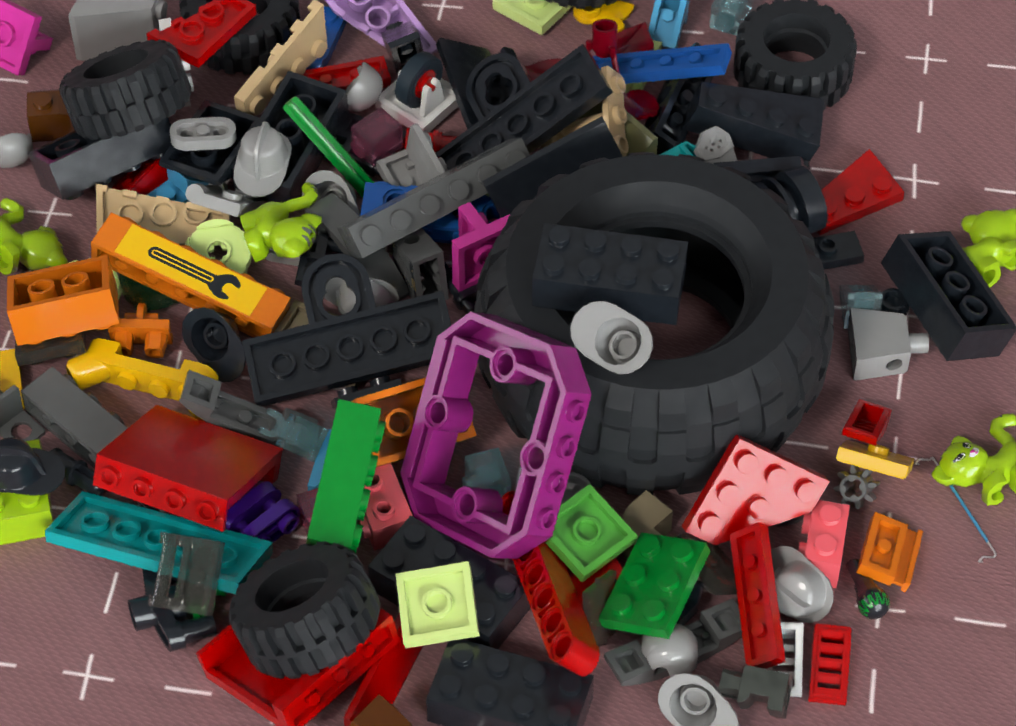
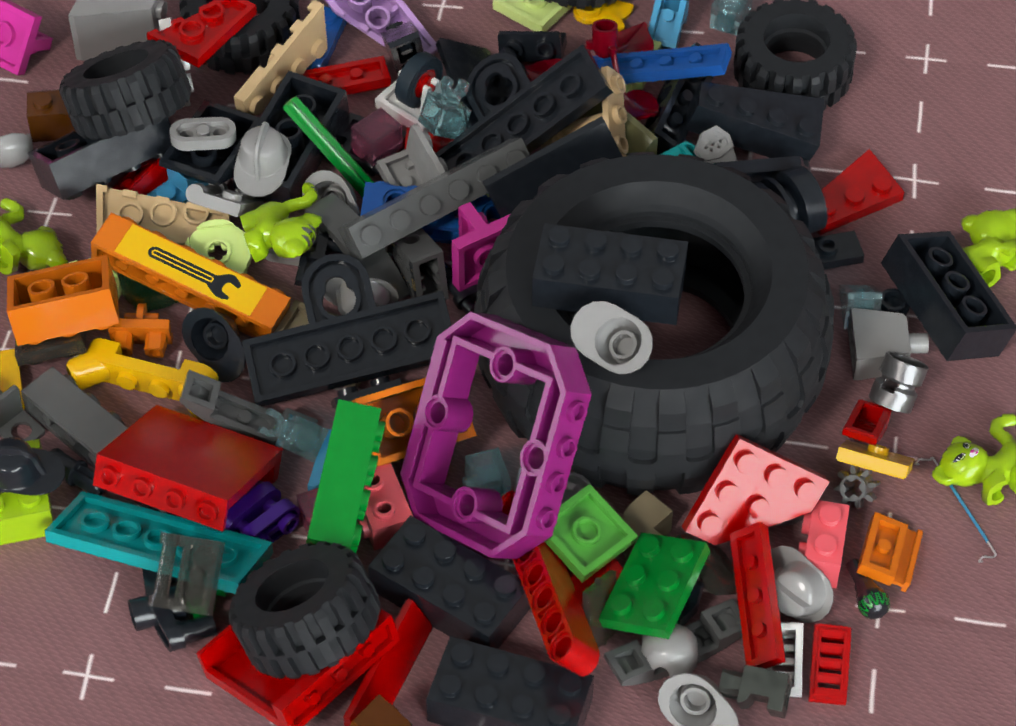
(364, 89): light grey hair -> none
(437, 604): yellowish green plate -> none
(445, 113): none -> clear light blue brick
(534, 45): none -> black bracket
(898, 370): none -> flat silver wheel

